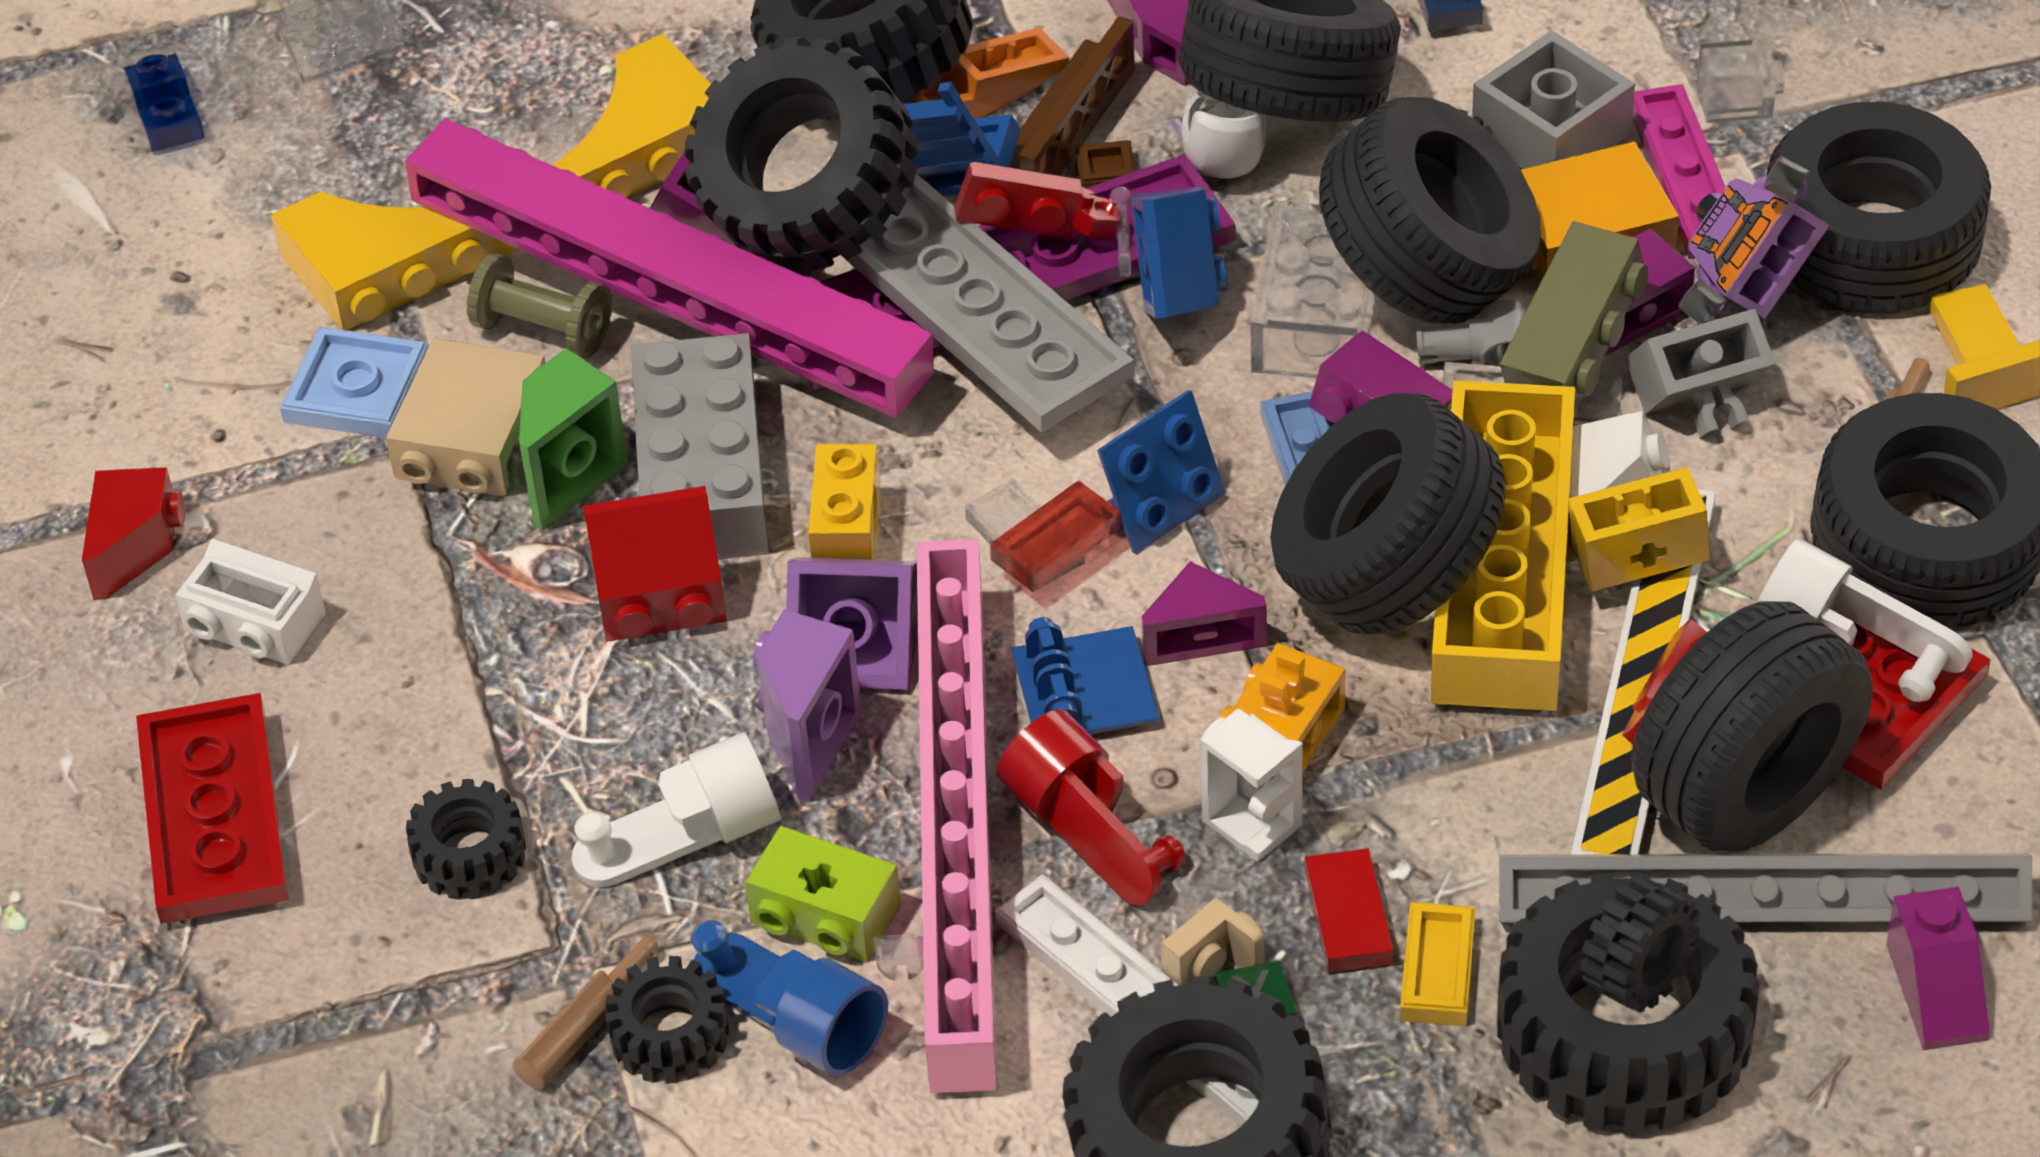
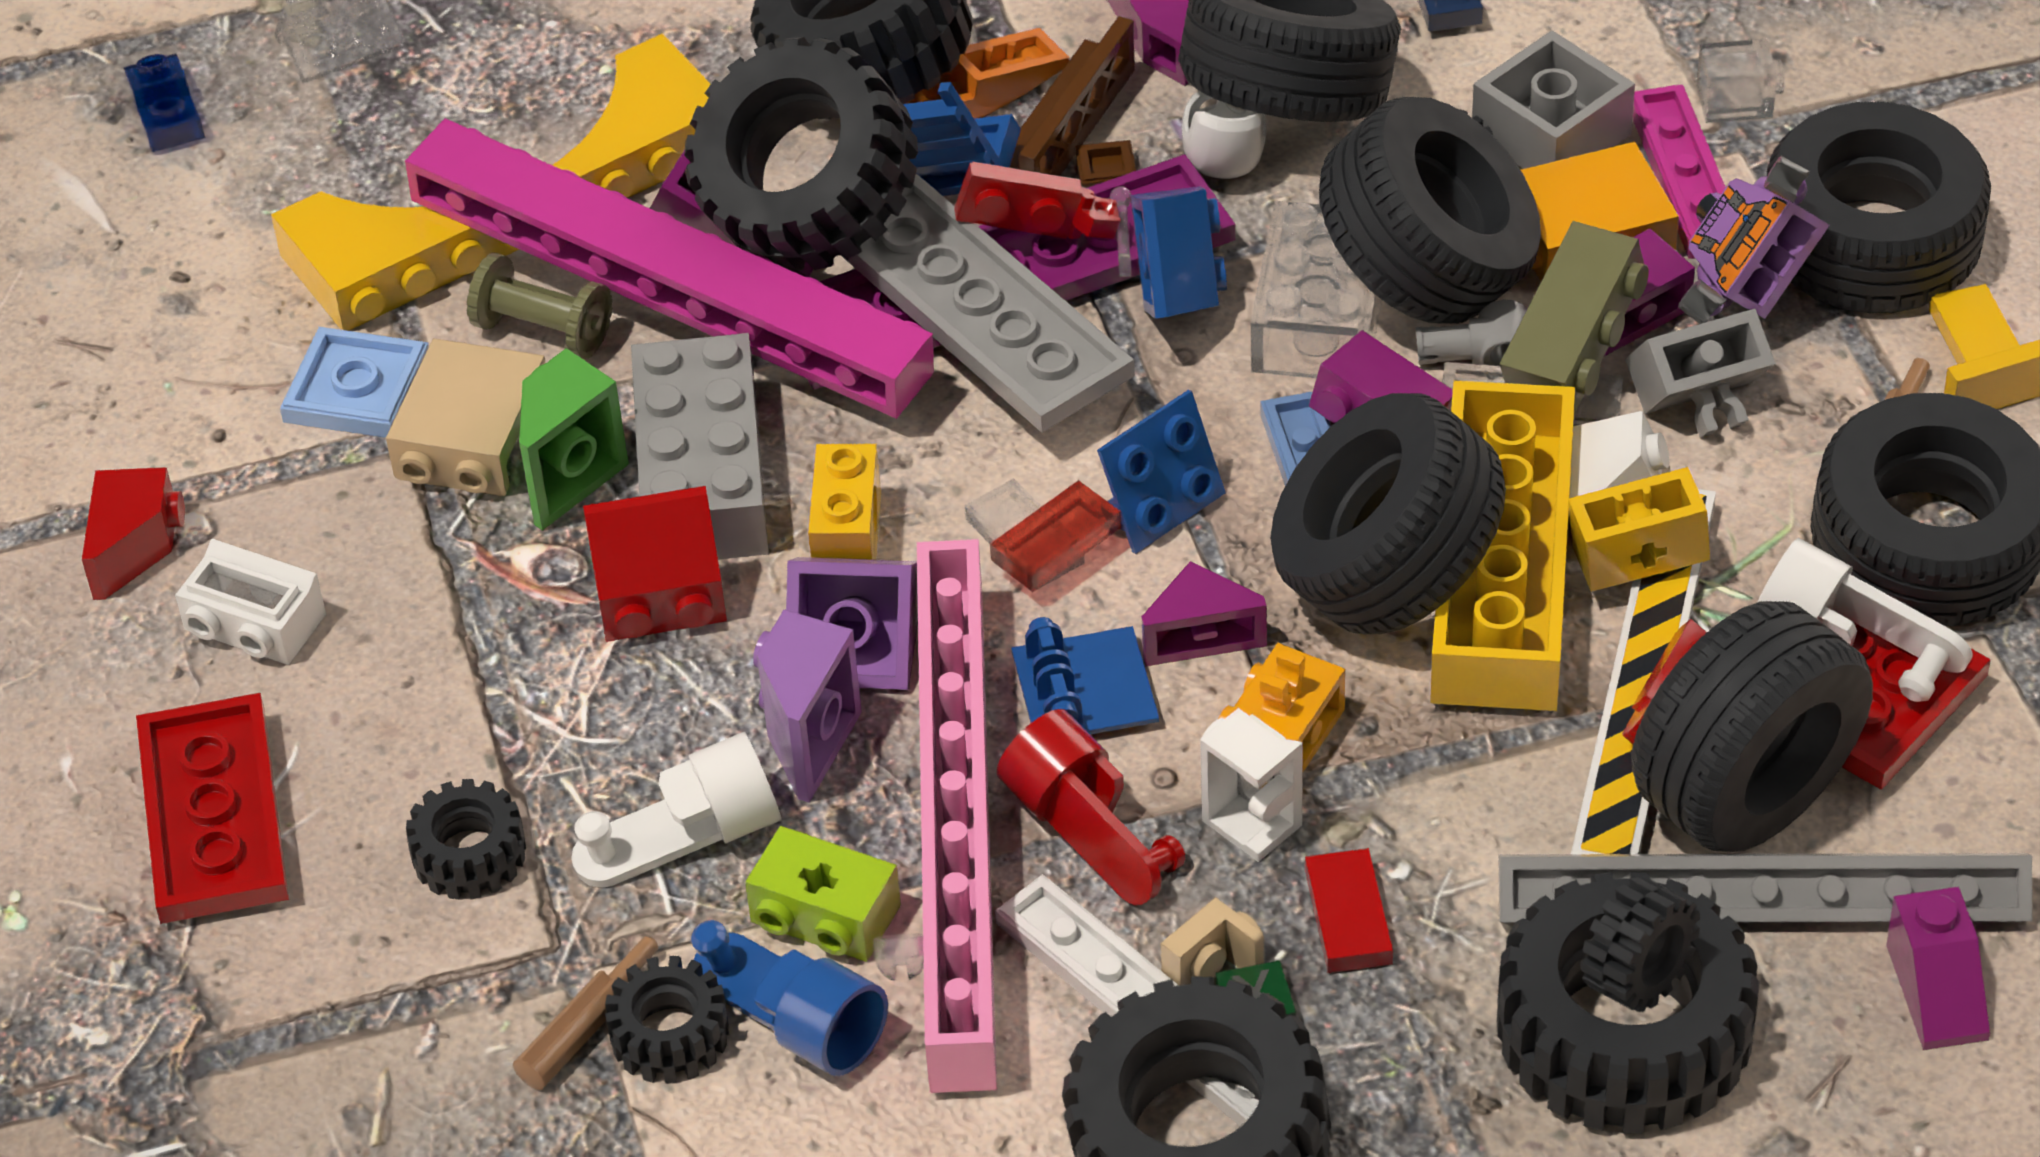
(1437, 964): yellow tile -> none

